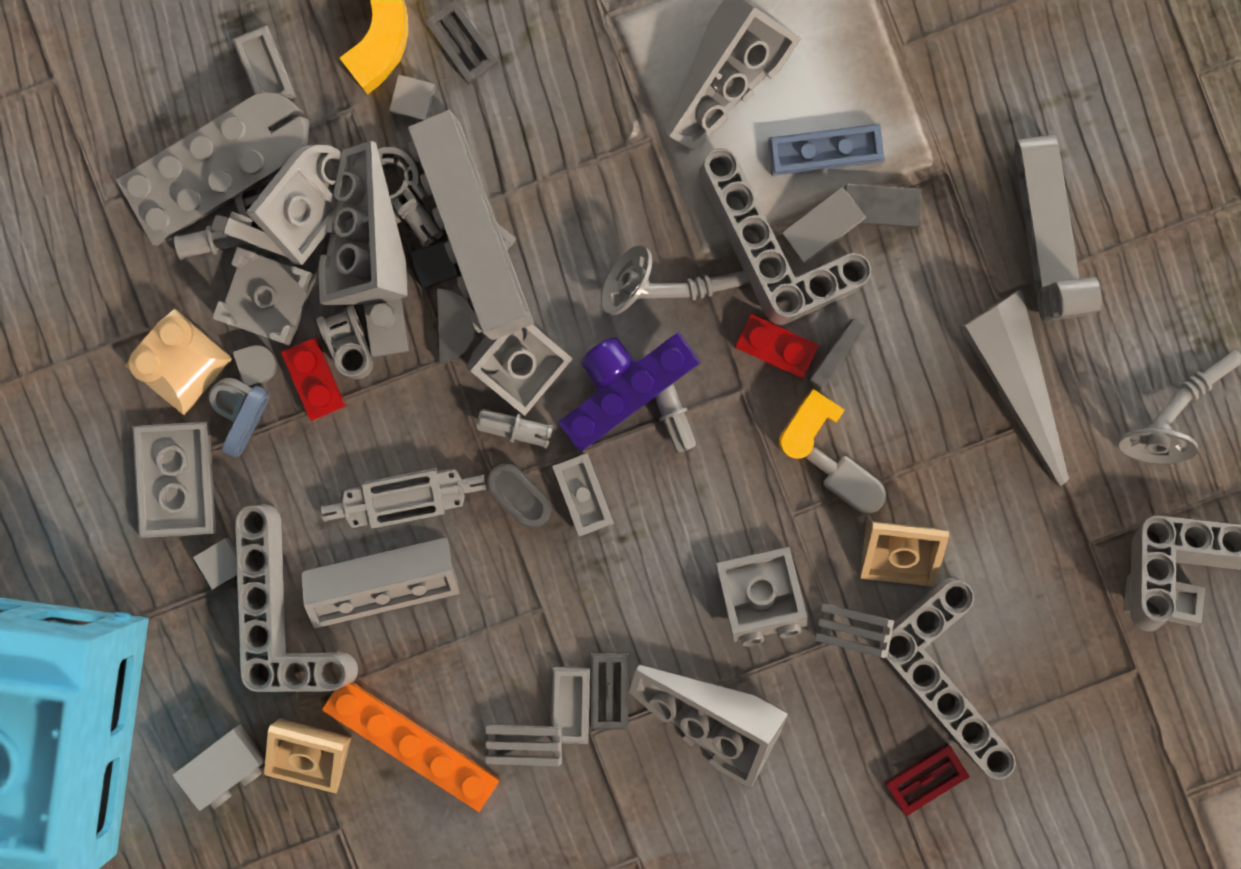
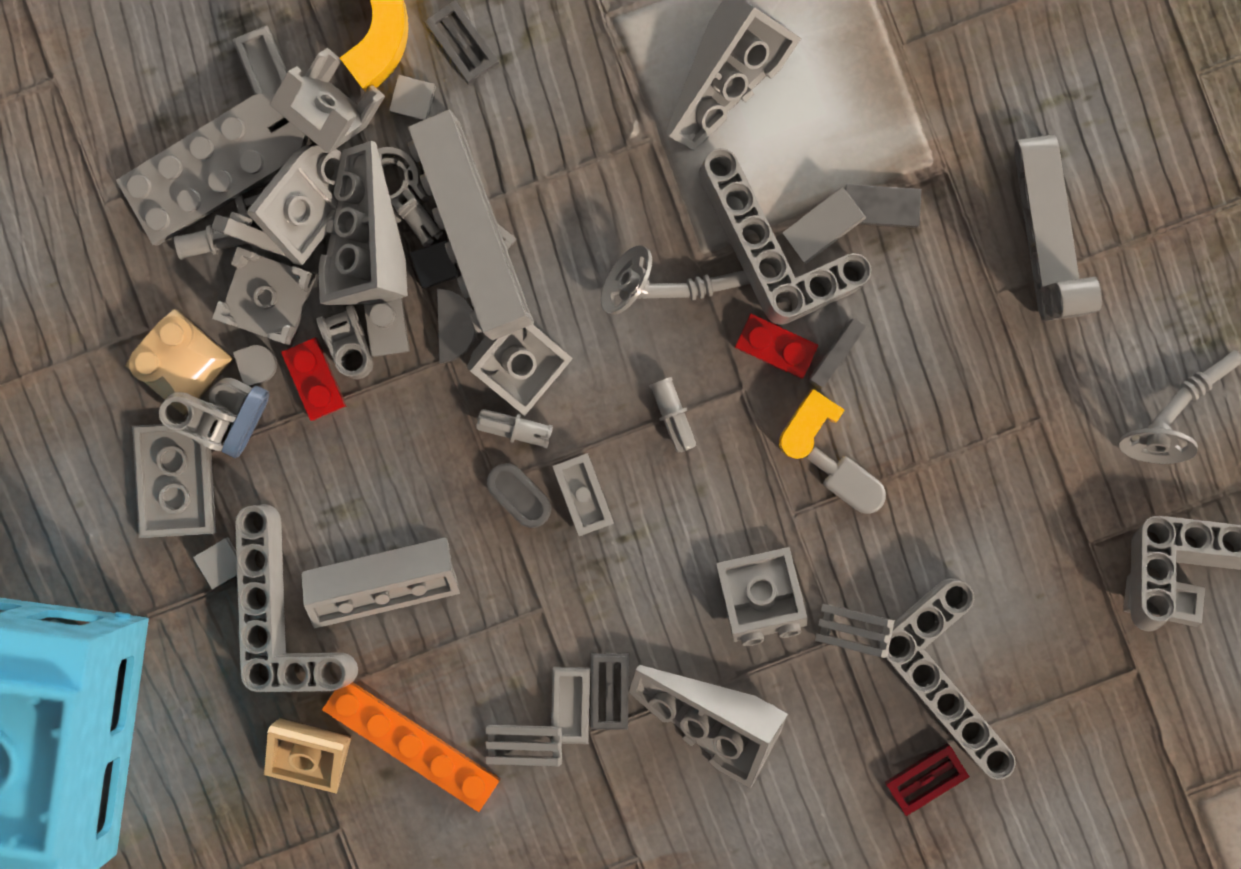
(199, 420): none -> light grey piece
(219, 768): light grey brick -> none
(320, 107): none -> light grey panel
(364, 505): light grey piece -> none
(624, 385): dark purple plate -> none
(826, 149): sand blue tile -> none
(902, 553): tan slope -> none
(1009, 354): light grey wedge -> none

